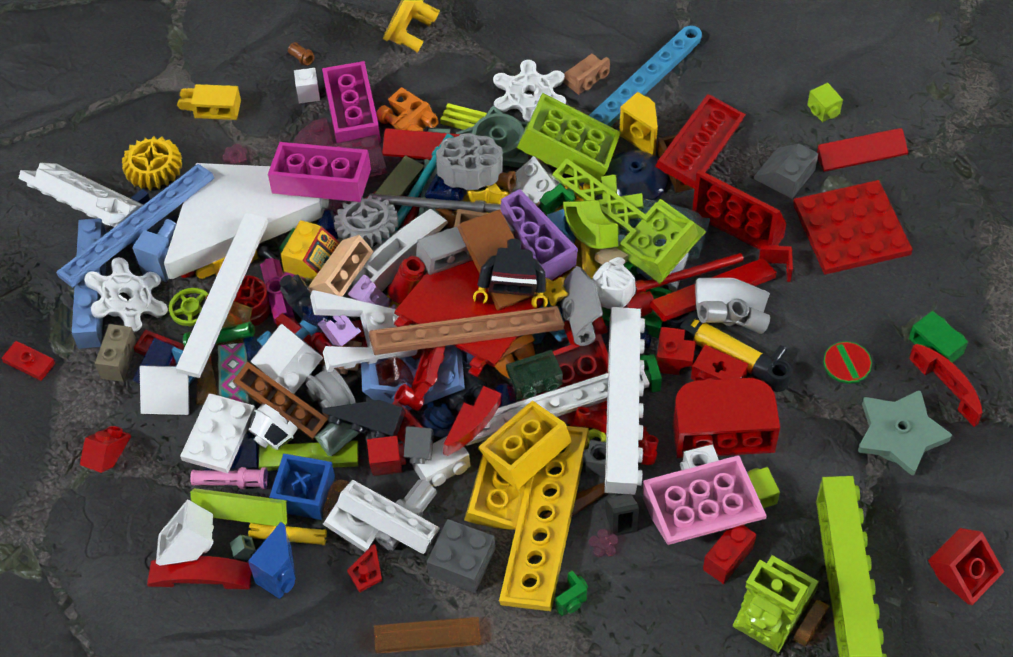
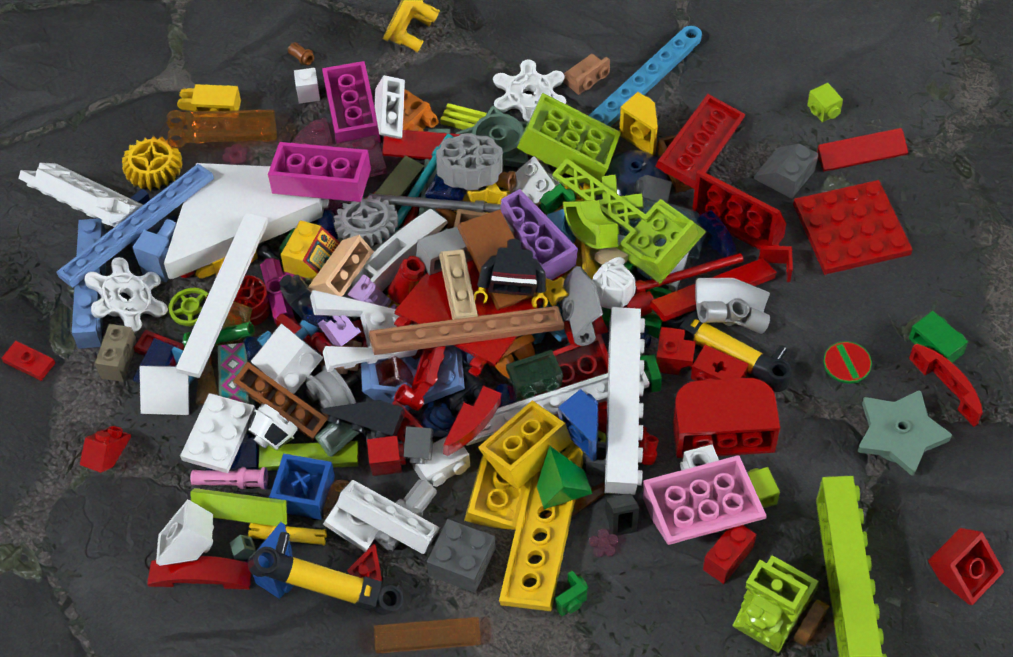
(221, 126): none -> clear orange hinge
(361, 592): none -> piece
(389, 106): none -> white slope
(458, 284): none -> tan tile
(561, 480): none -> green slope
(581, 419): none -> blue slope
(653, 188): none -> dark grey brick
(721, 237): none -> clear blue slope

